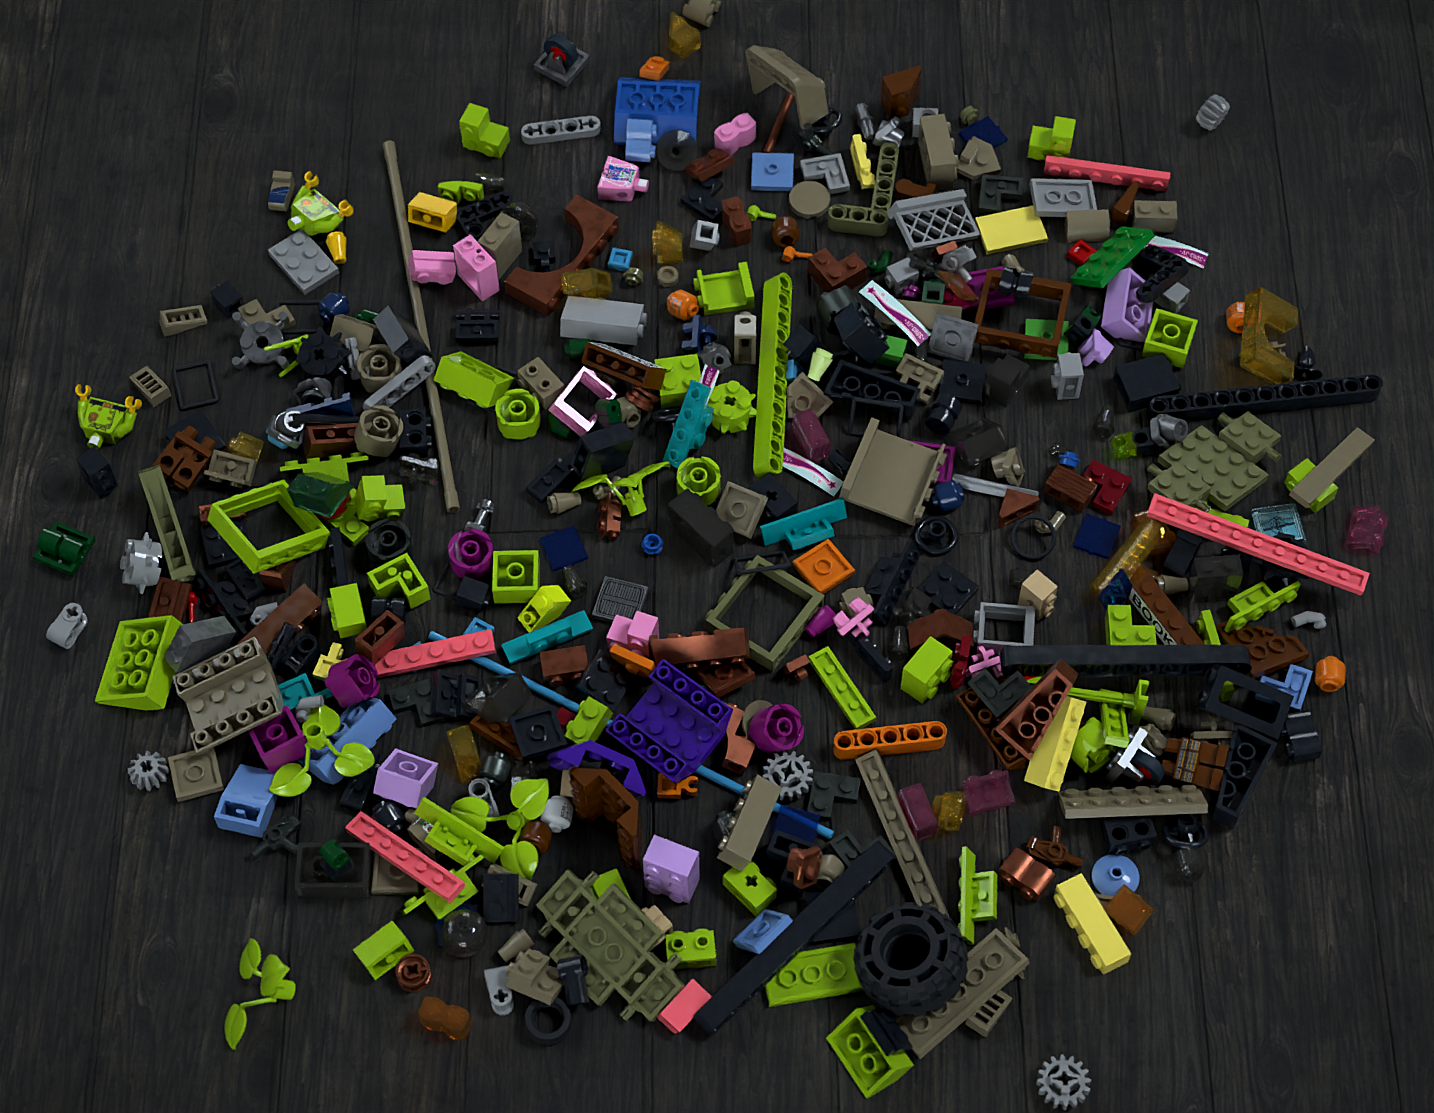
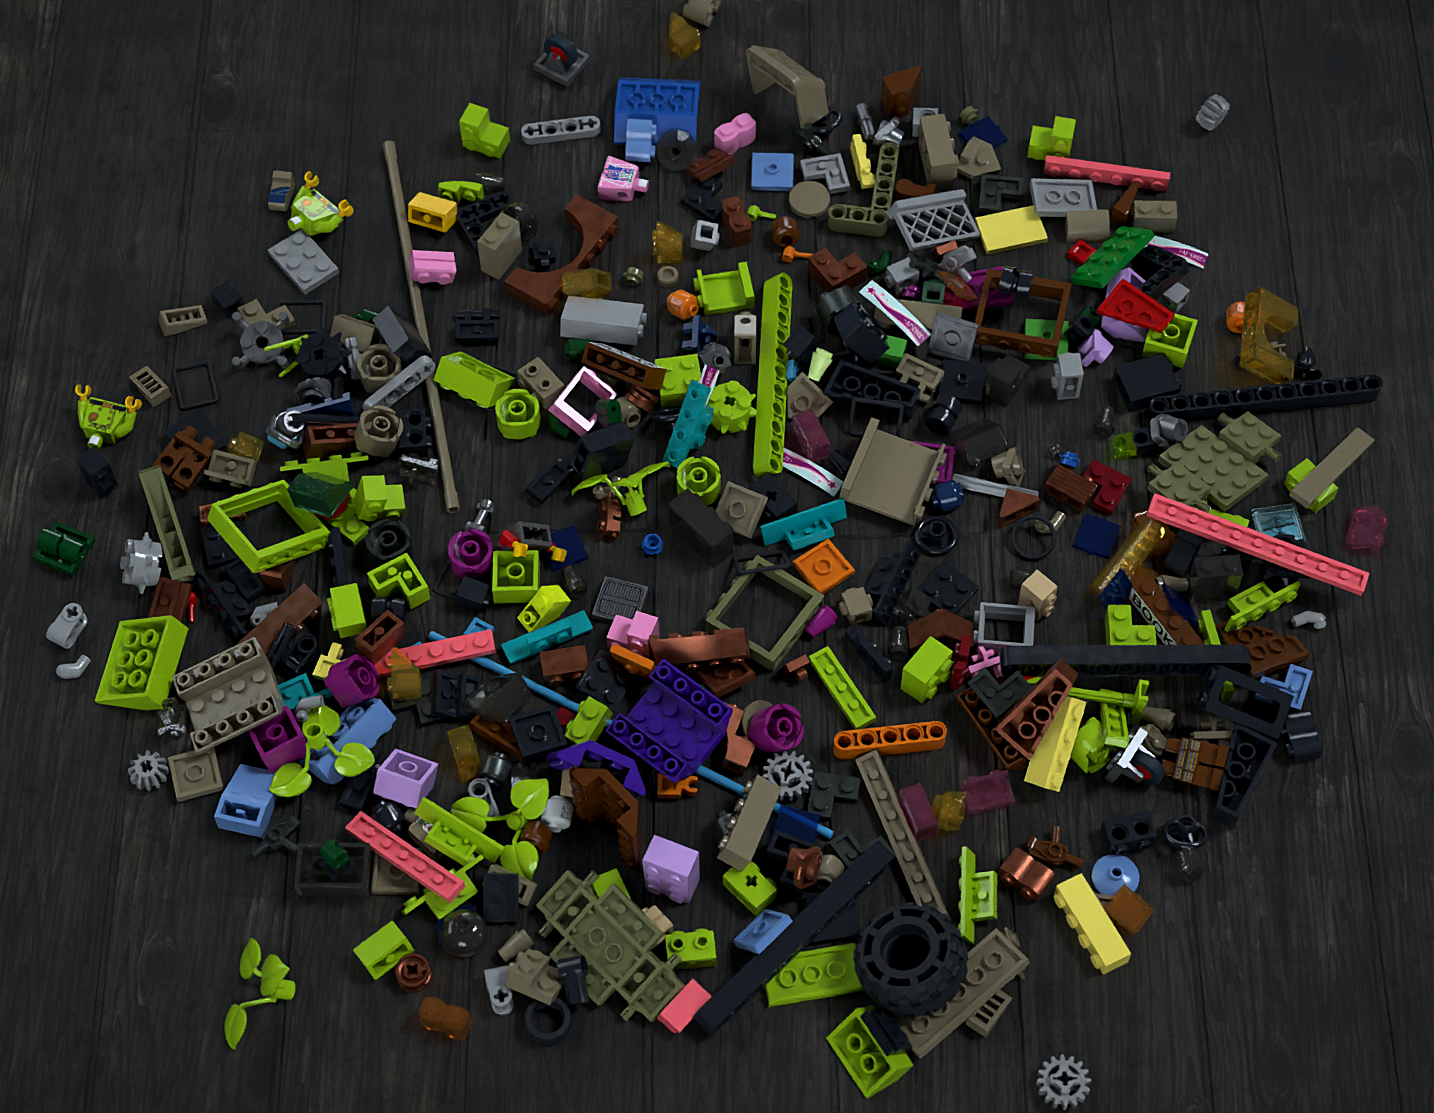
(73, 670): none -> light grey arm
(172, 718): none -> clear smoke hips
(199, 642): flat silver brick -> none
(333, 305): dark blue head -> none
(337, 246): yellow cone -> none
(405, 676): none -> clear yellow slope
(475, 268): bright pink window -> none
(528, 536): none -> torso
(561, 502): dark tan cone -> none
(620, 259): dark azure tile -> none
(654, 68): orange plate -> none
(779, 123): copper bar -> none
(845, 624): bright pink hips -> none
(1011, 261): dark tan arm -> none
(1132, 802): dark tan plate -> none
(1136, 308): none -> red wing
(1180, 604): none -> clear blue piece
(1330, 674): orange head -> none

